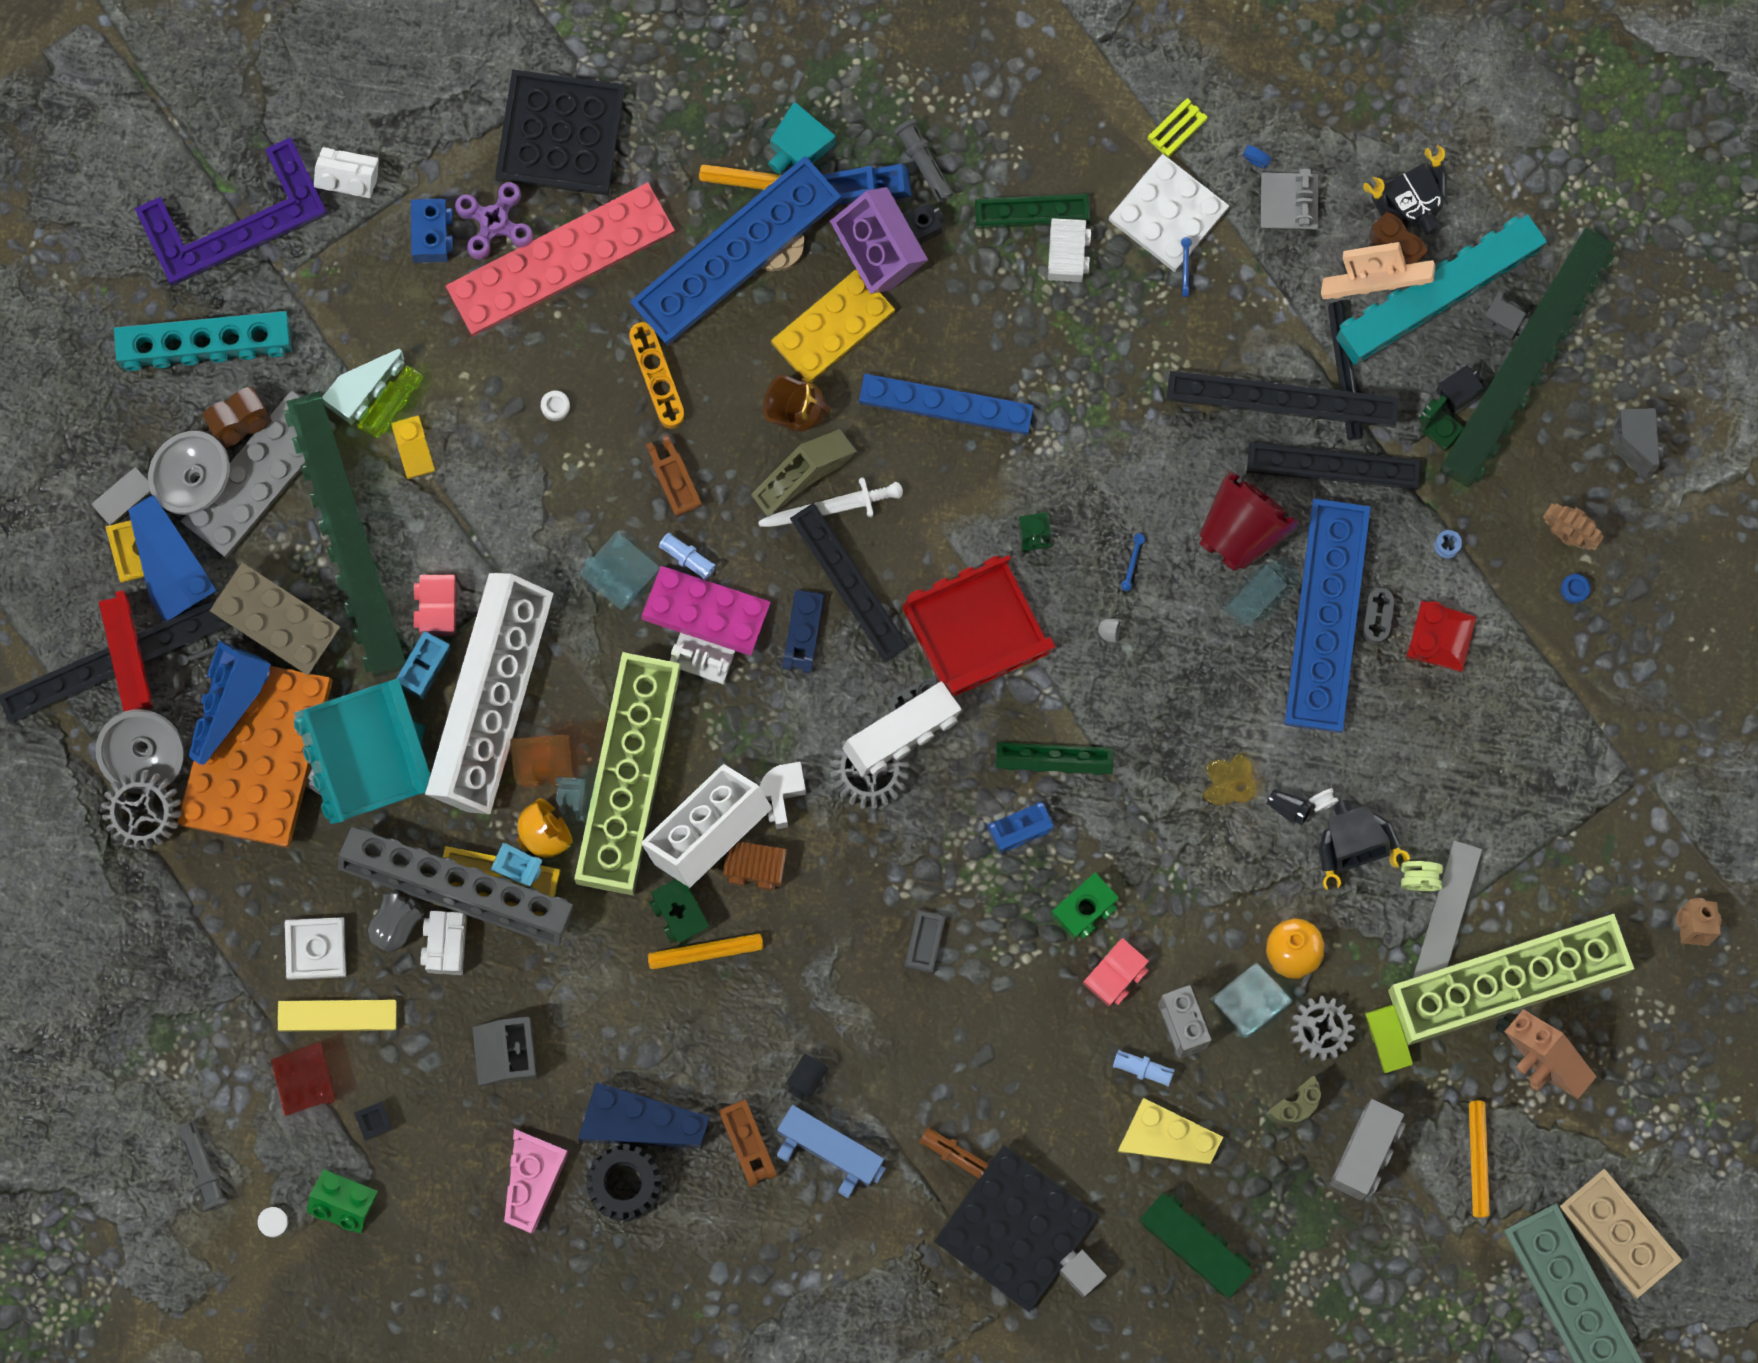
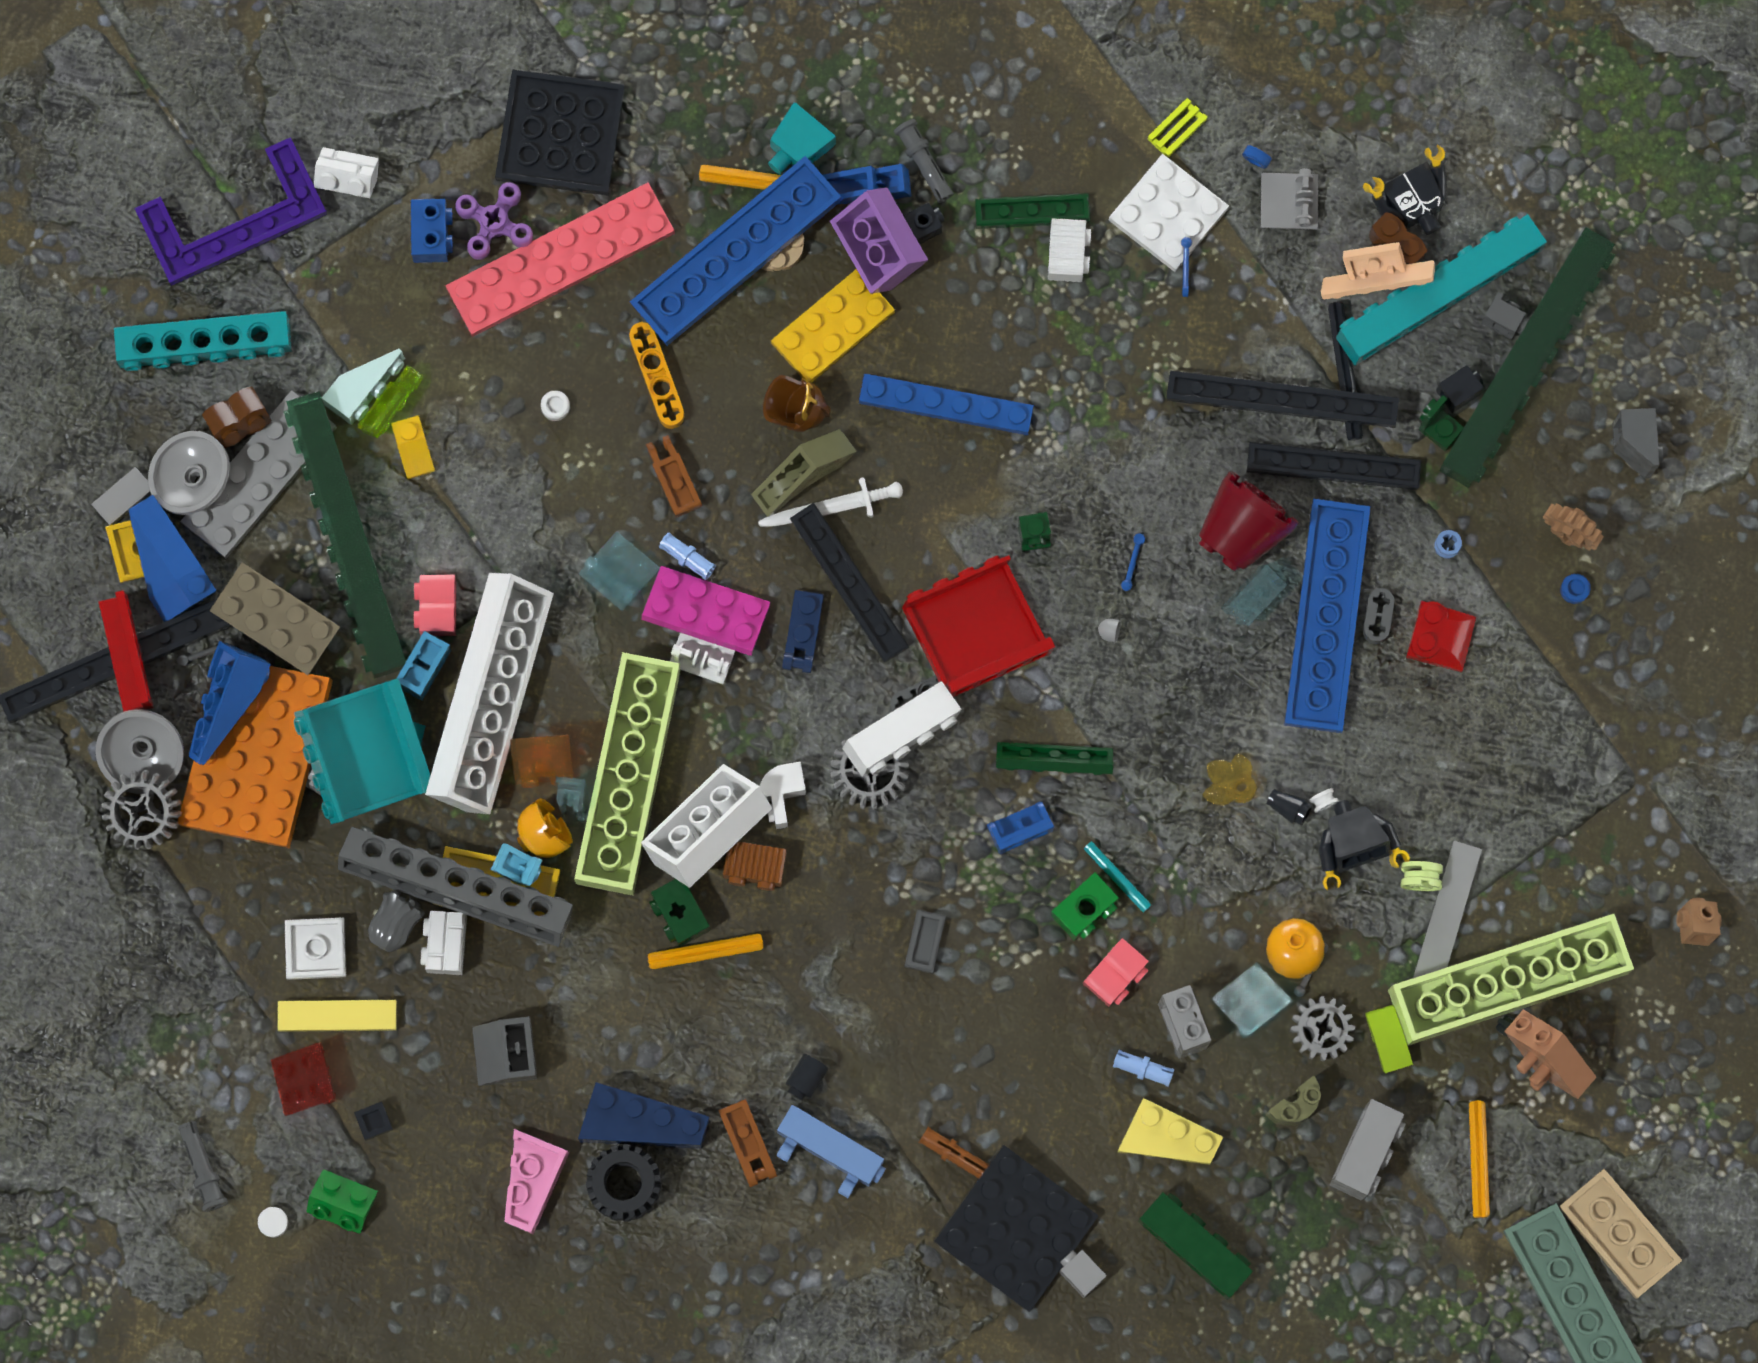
(1114, 873): none -> teal bar

